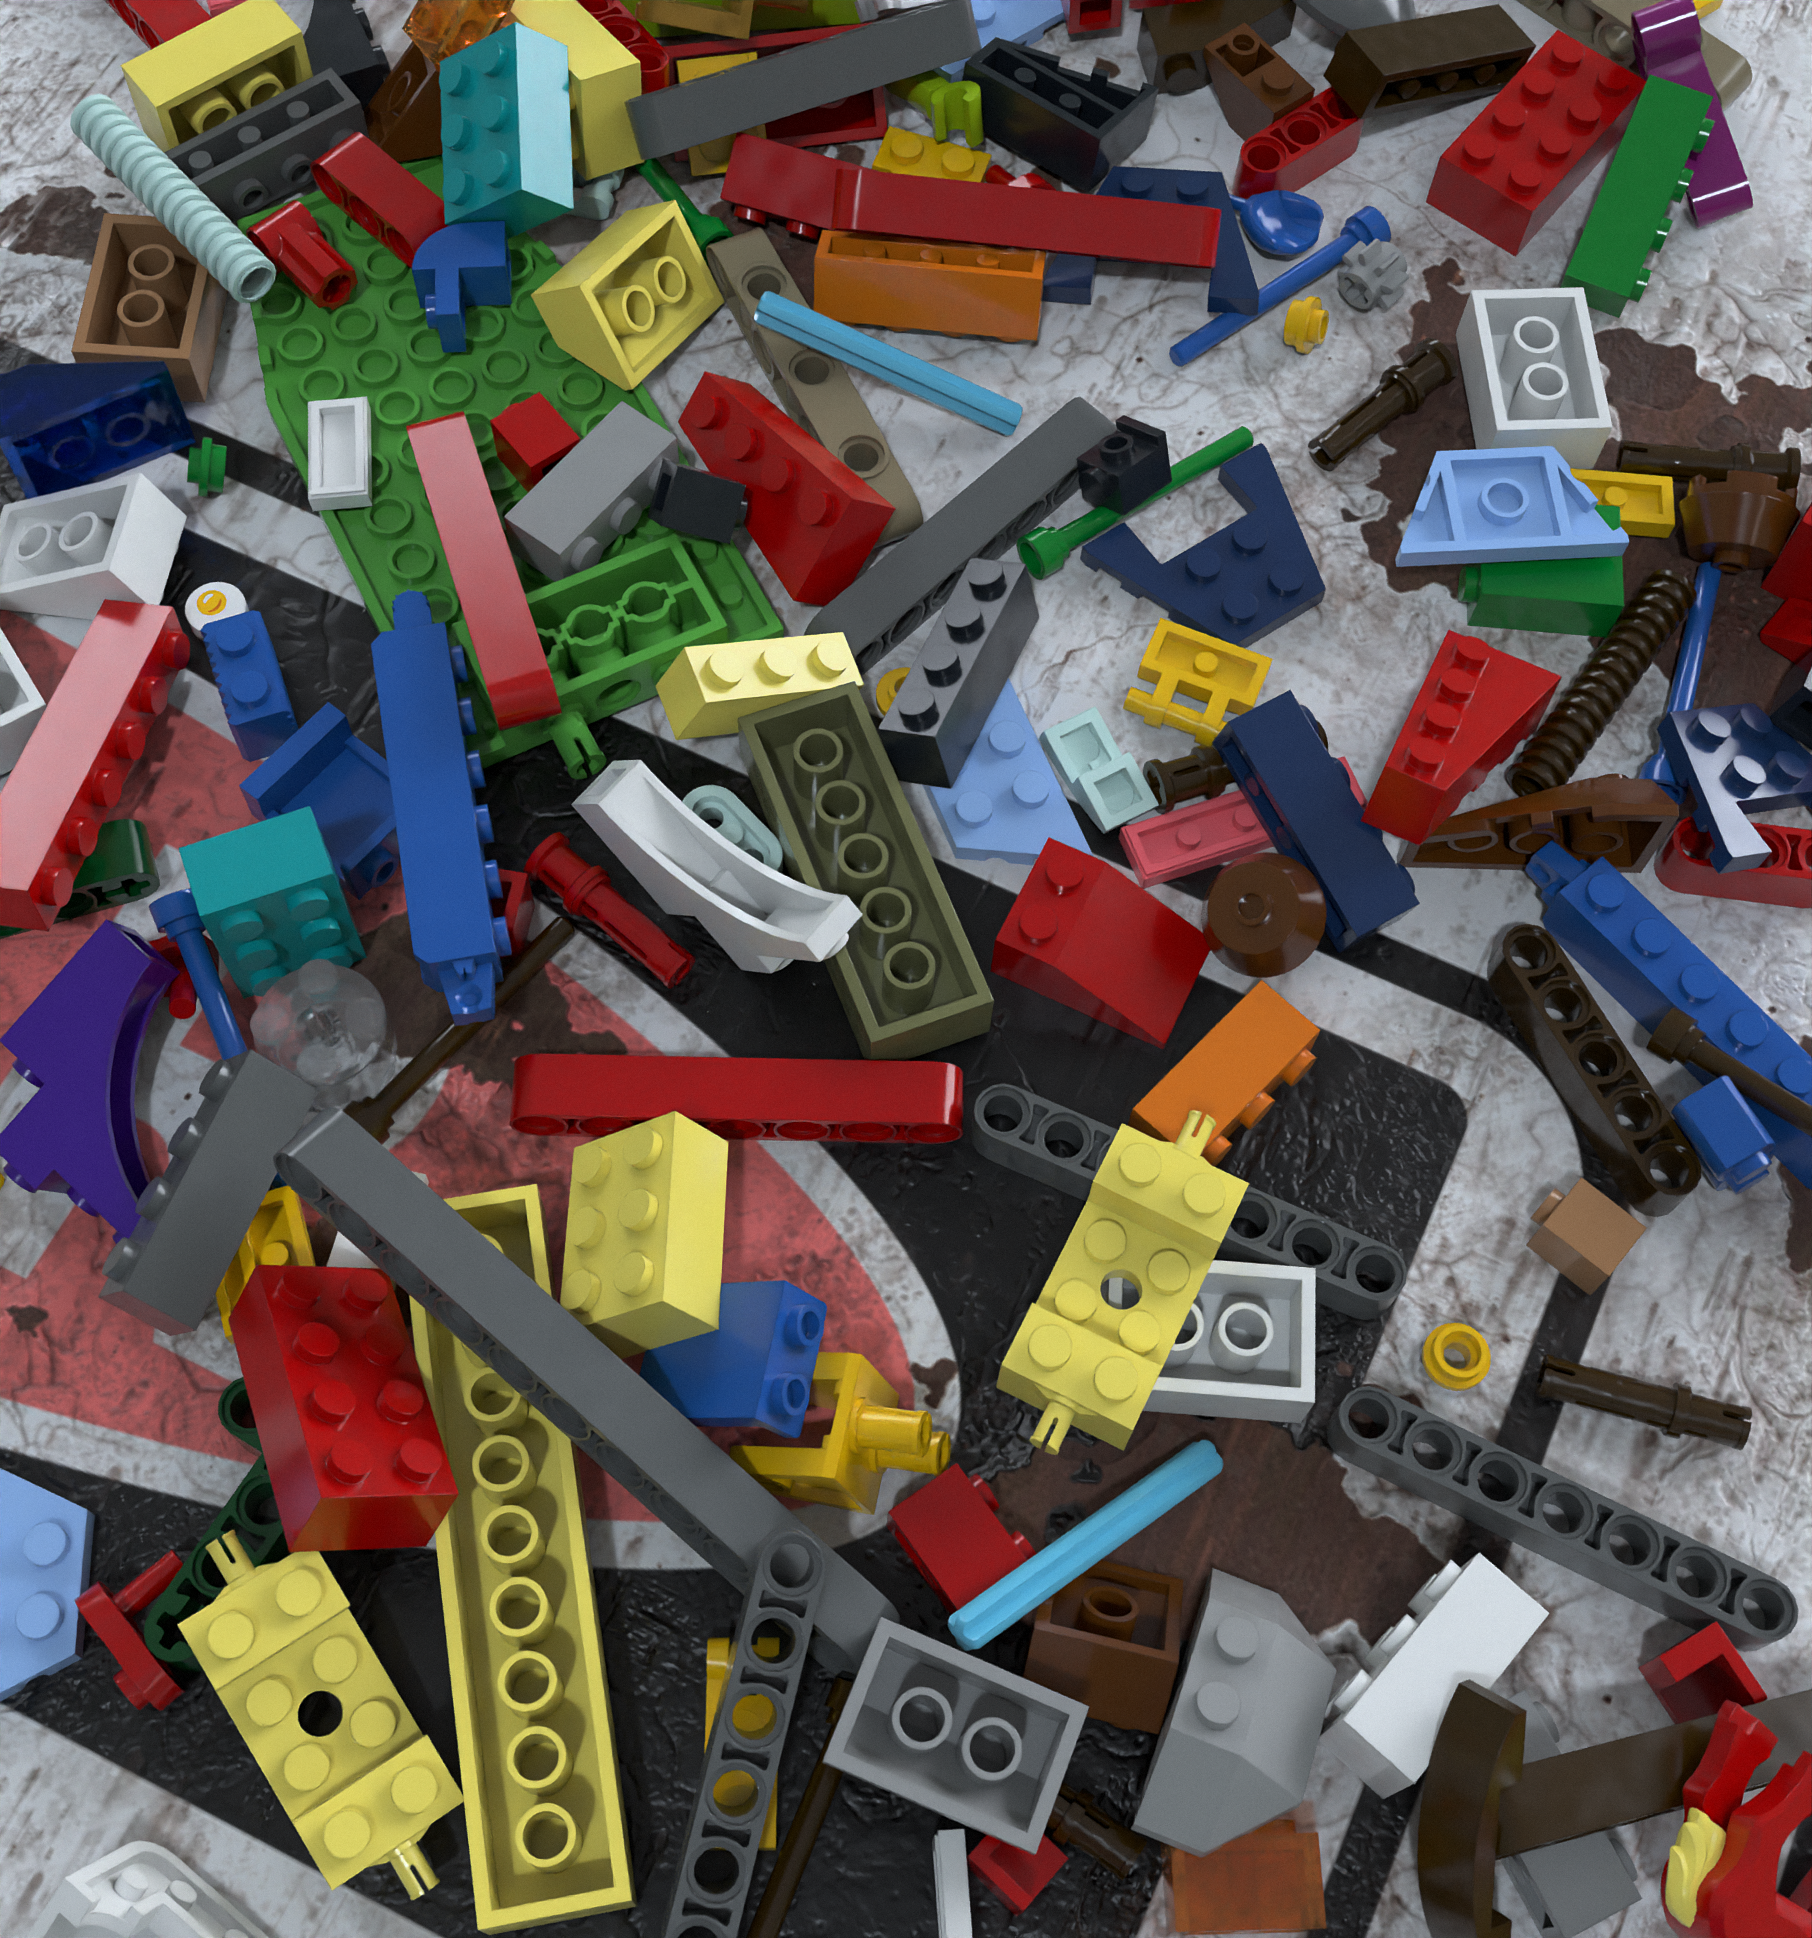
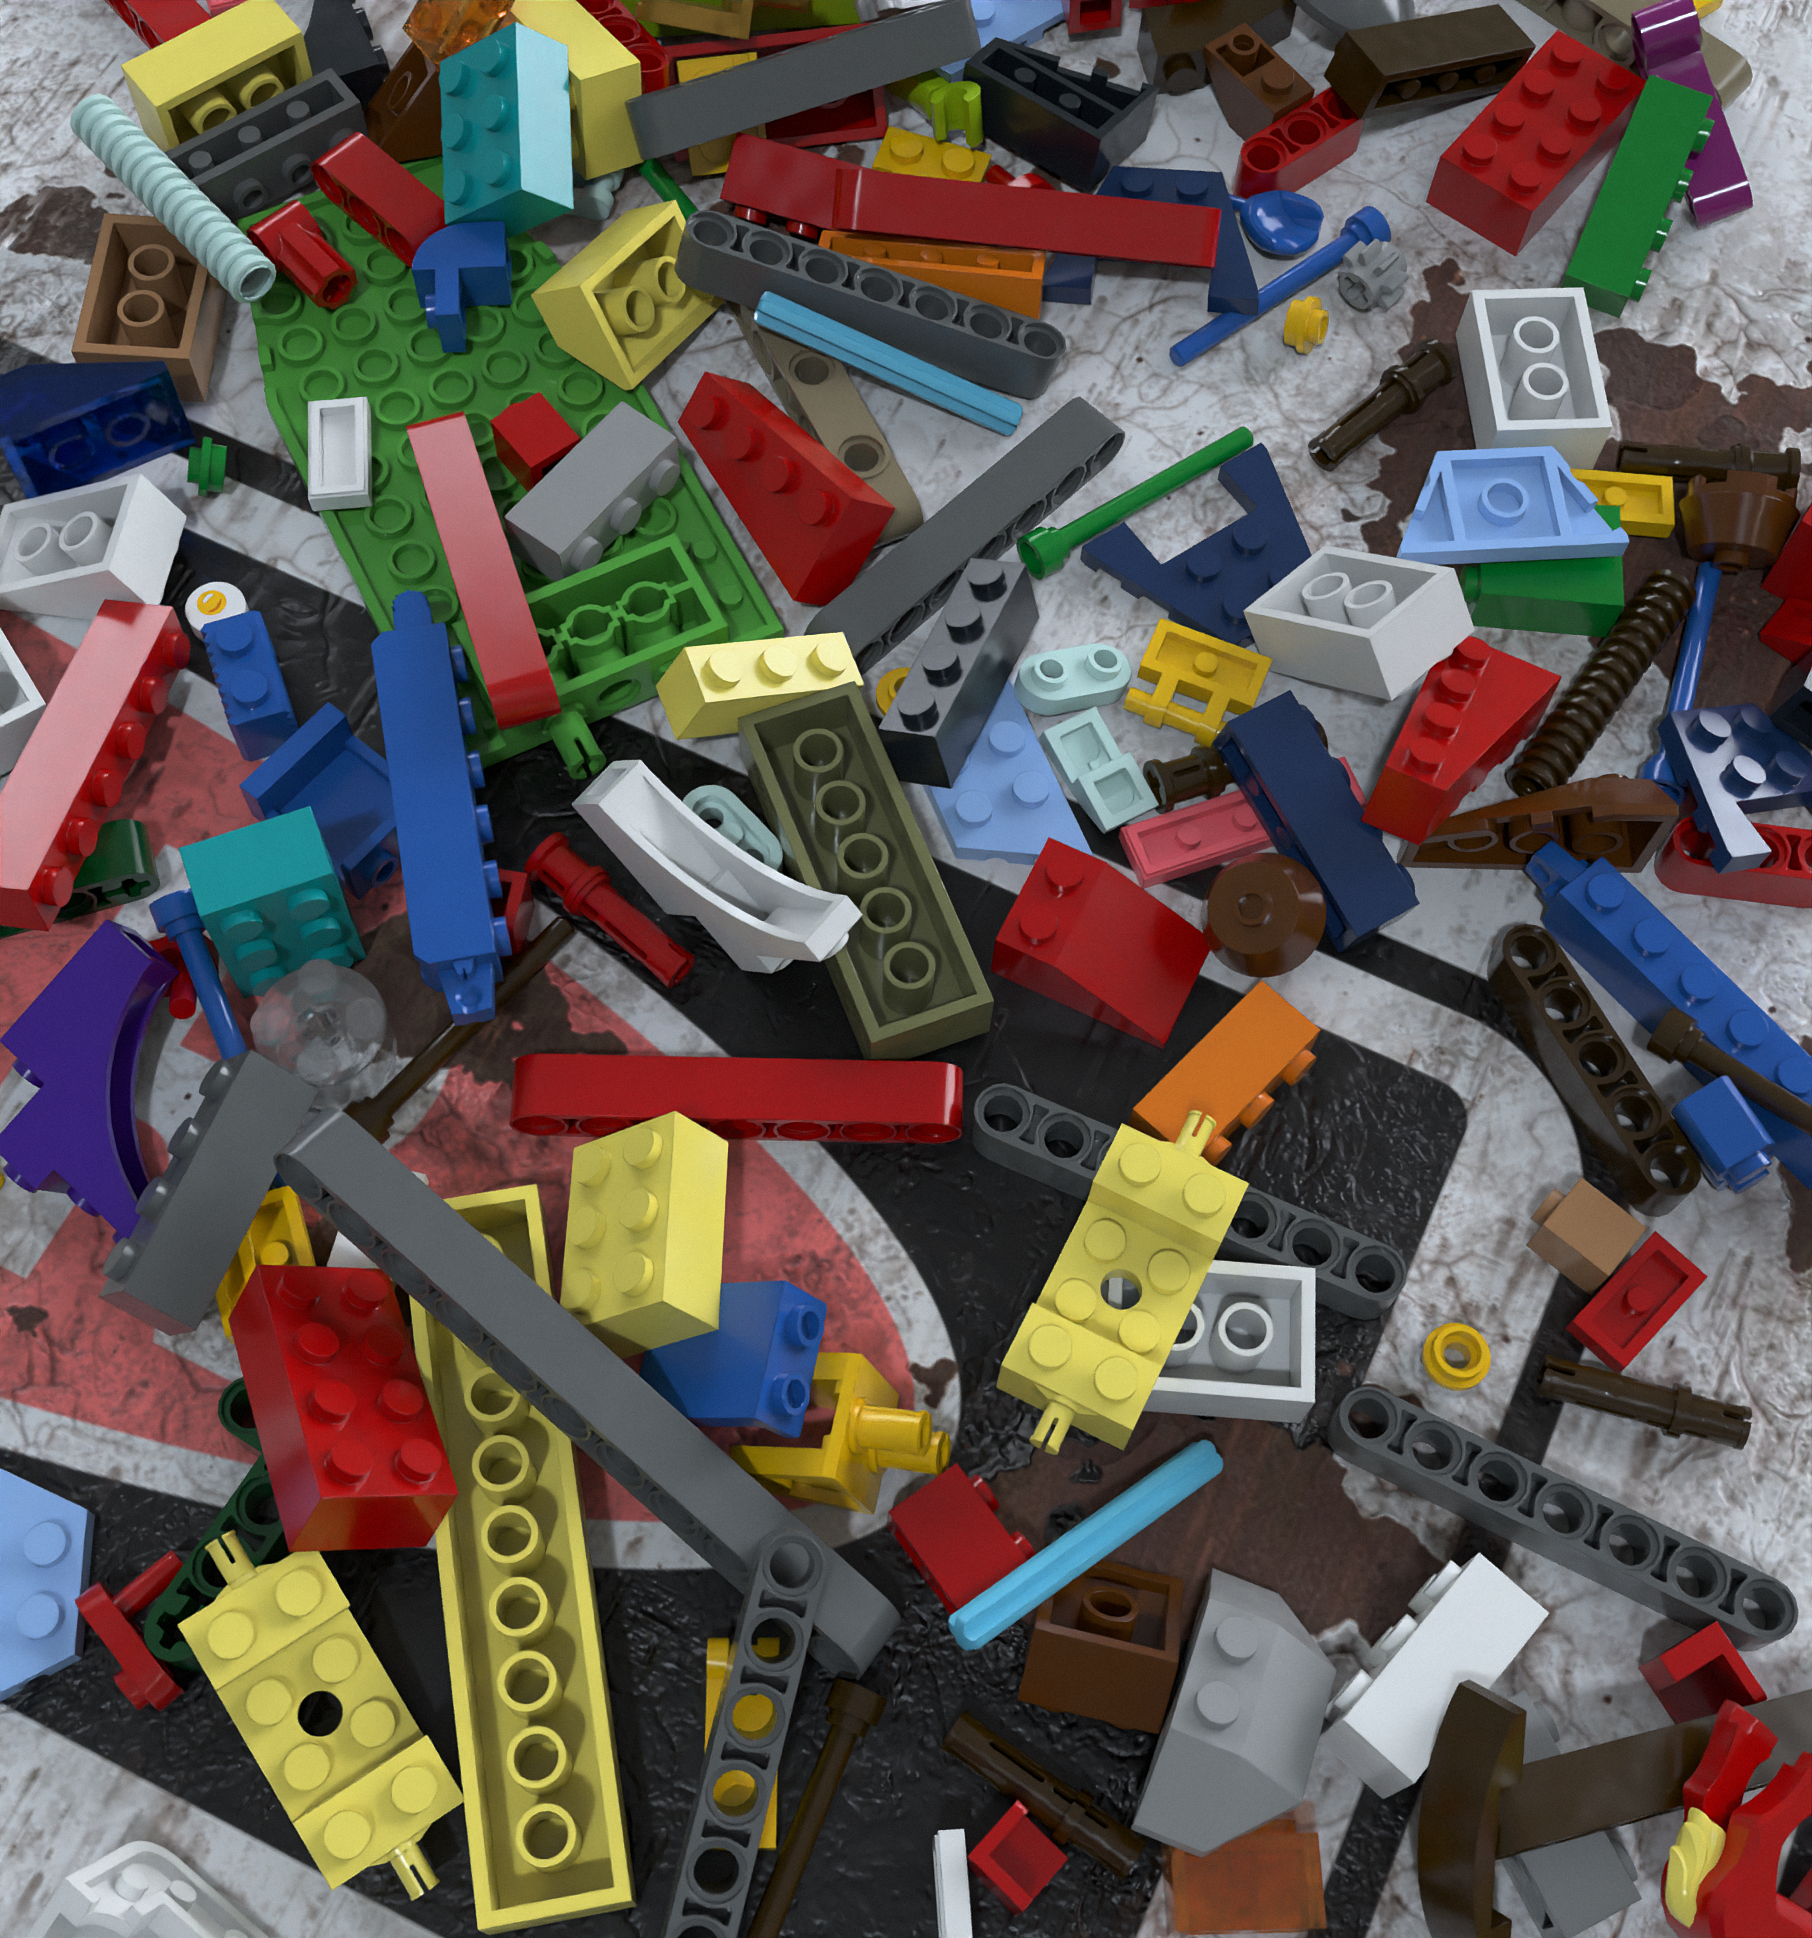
(698, 502): black brick -> none
(914, 316): none -> dark grey beam
(956, 1735): light grey slope -> none
(1079, 681): none -> light aqua plate
(1125, 466): black brick -> none
(1360, 621): none -> white brick
(1636, 1302): none -> red plate

